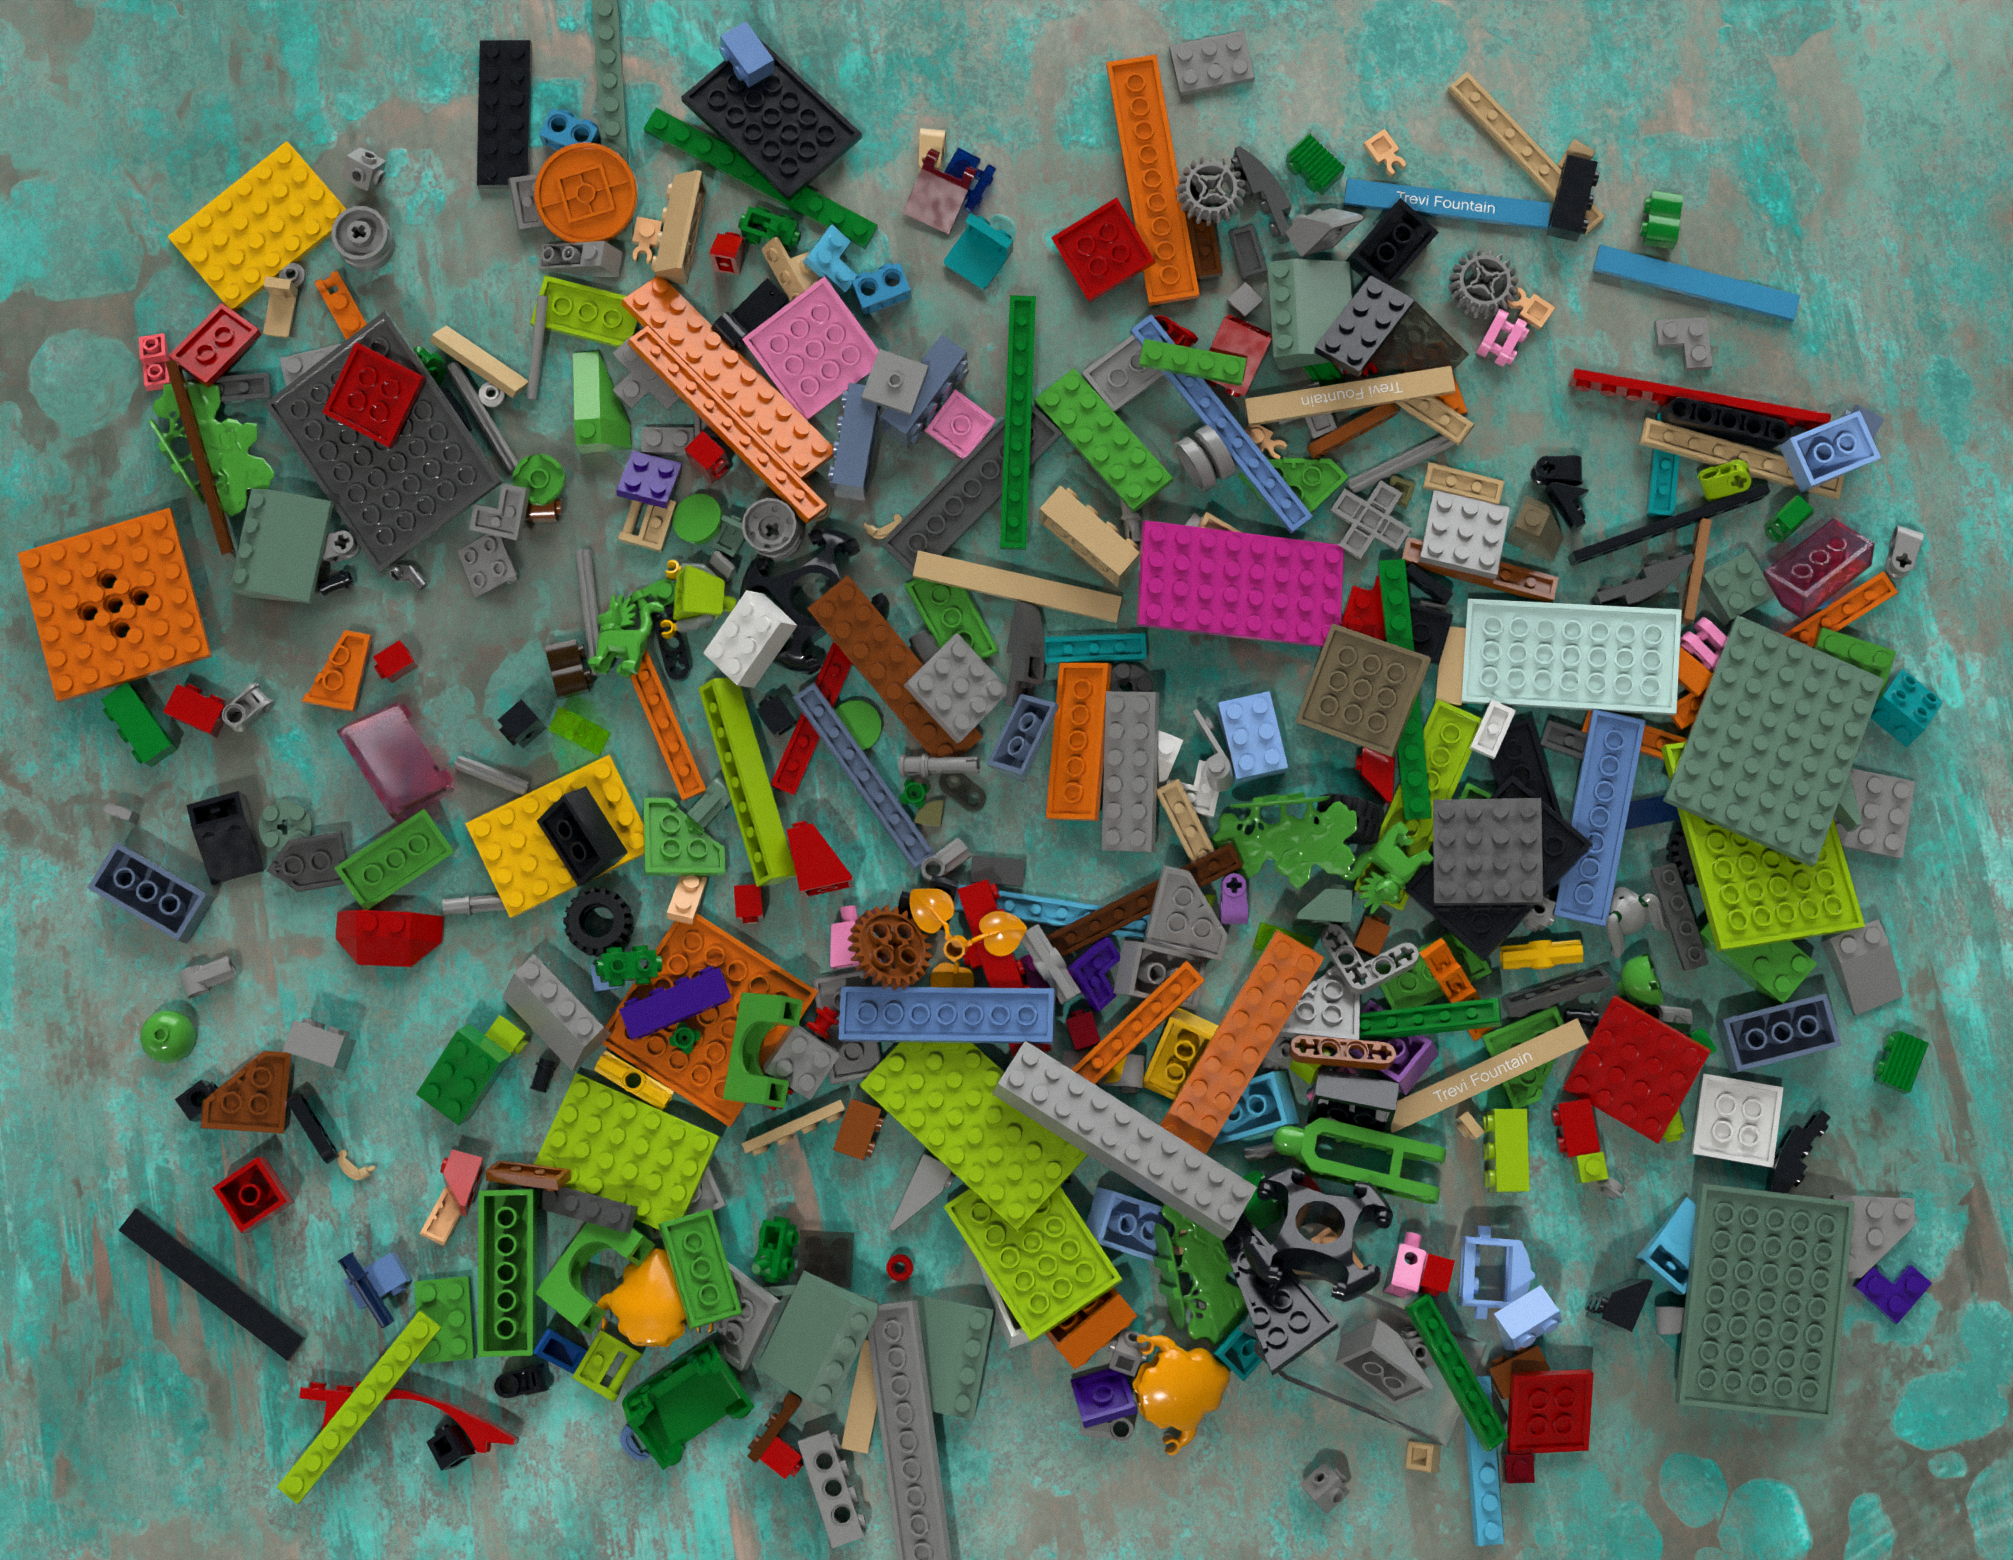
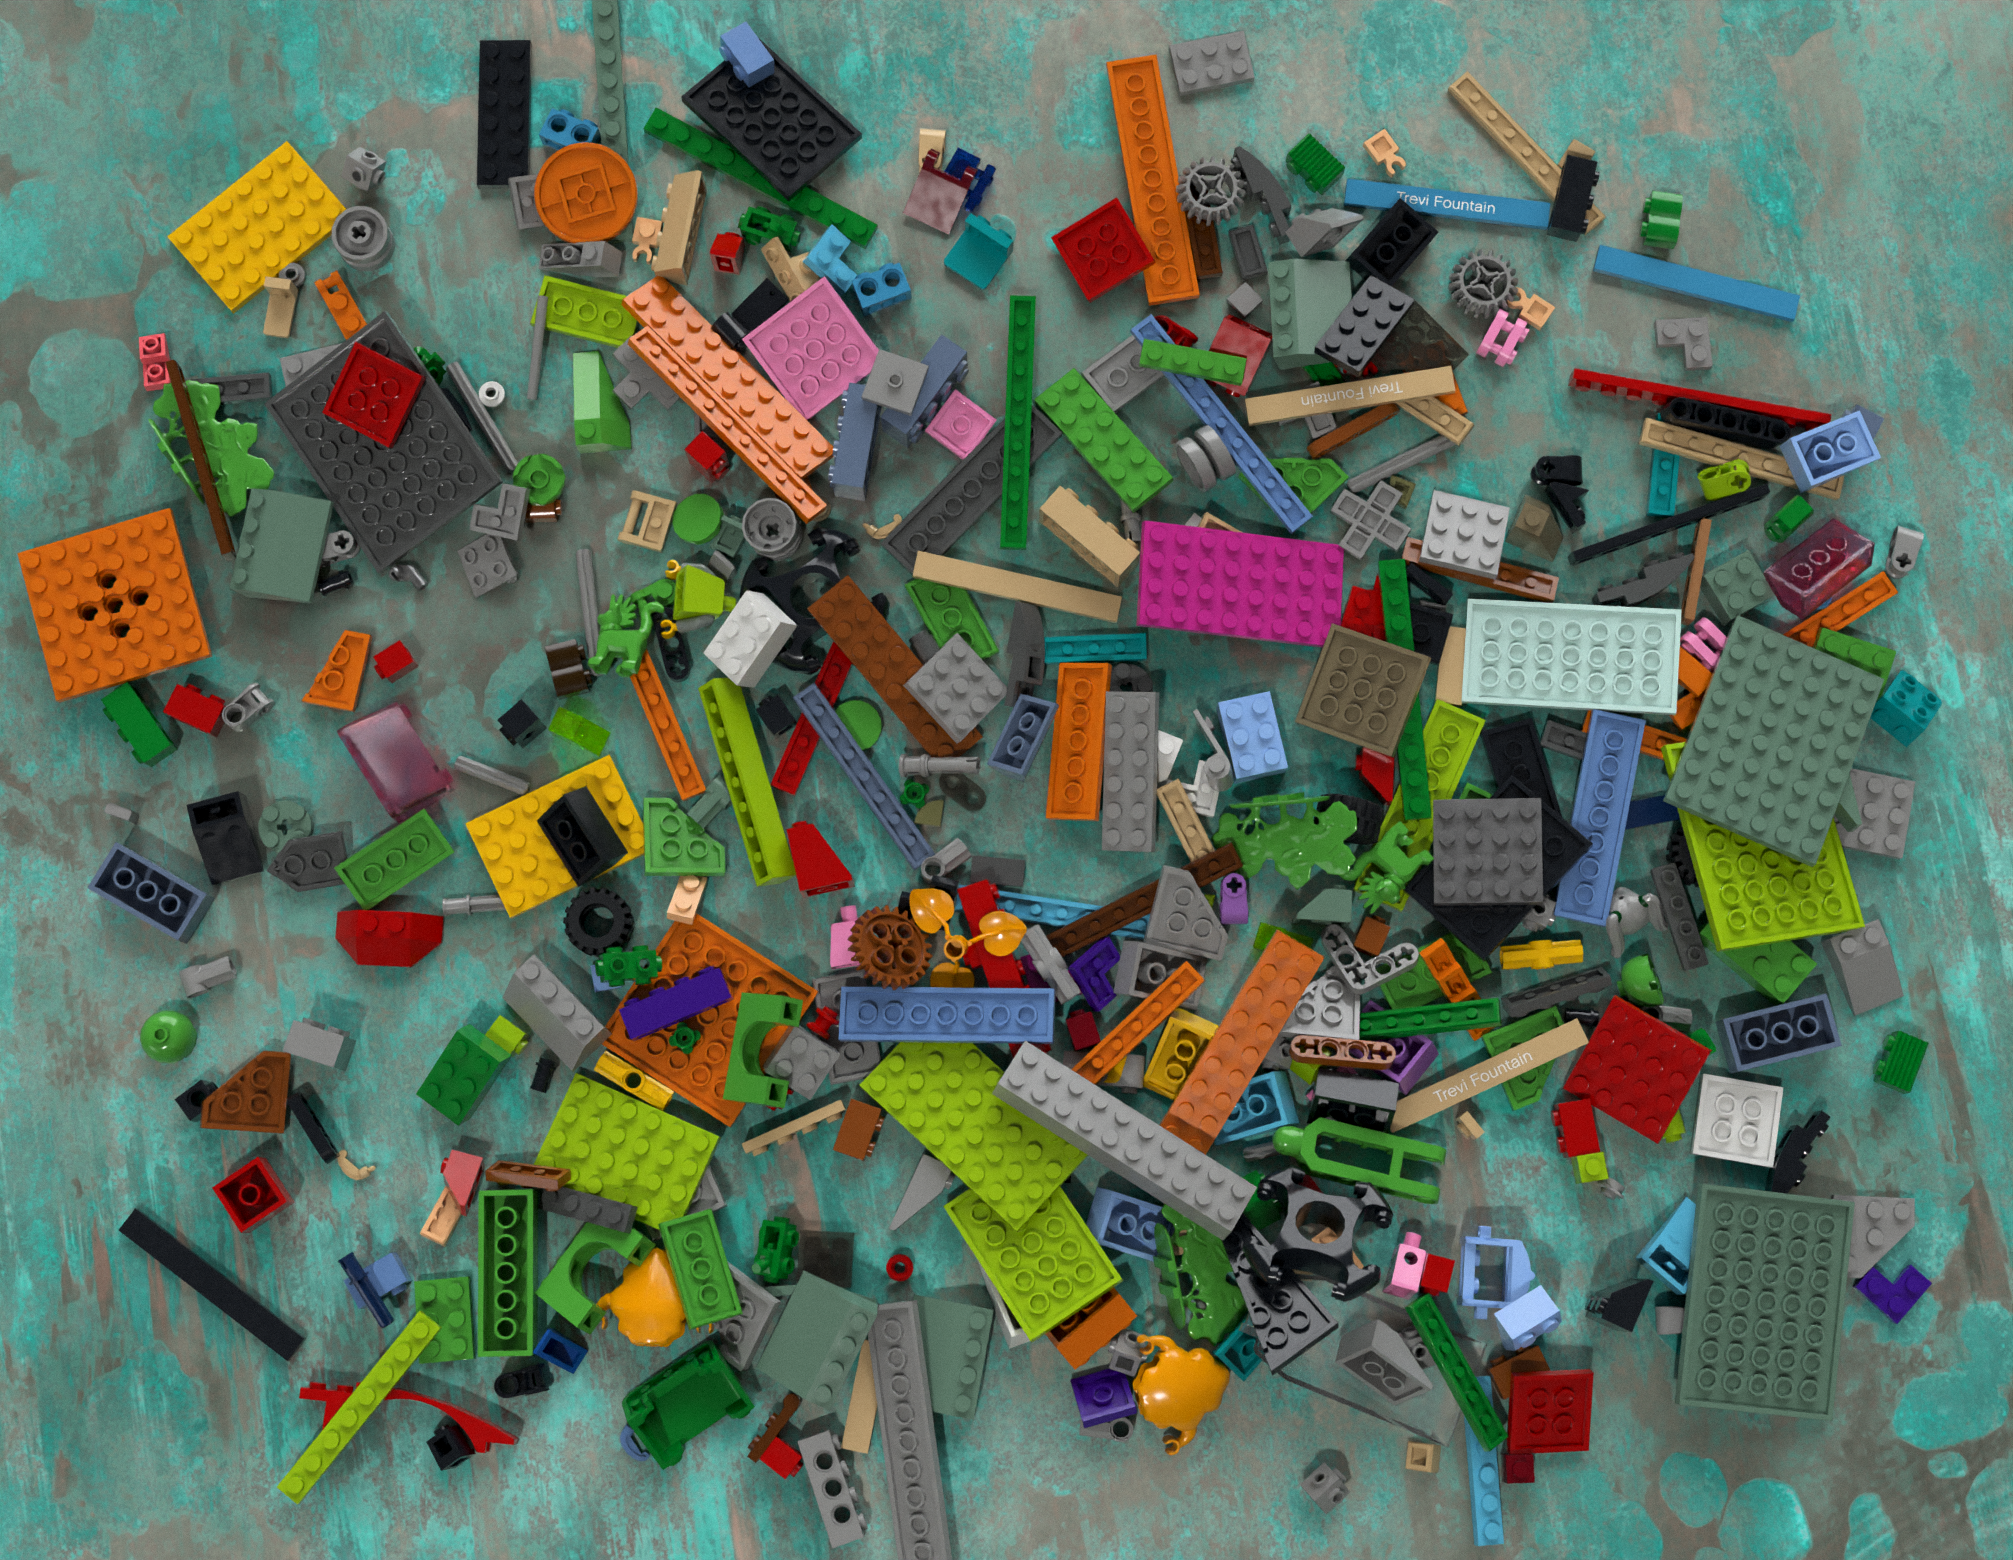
(215, 345): red plate -> none
(479, 361): tan tile -> none
(600, 1359): lime plate -> none
(649, 479): plate -> none
(666, 440): light grey plate -> none
(749, 903): red brick -> none
(1262, 439): light nougat plate -> none
(1462, 483): tan tile -> none
(1492, 729): white plate -> none
(1506, 1151): lime brick -> none

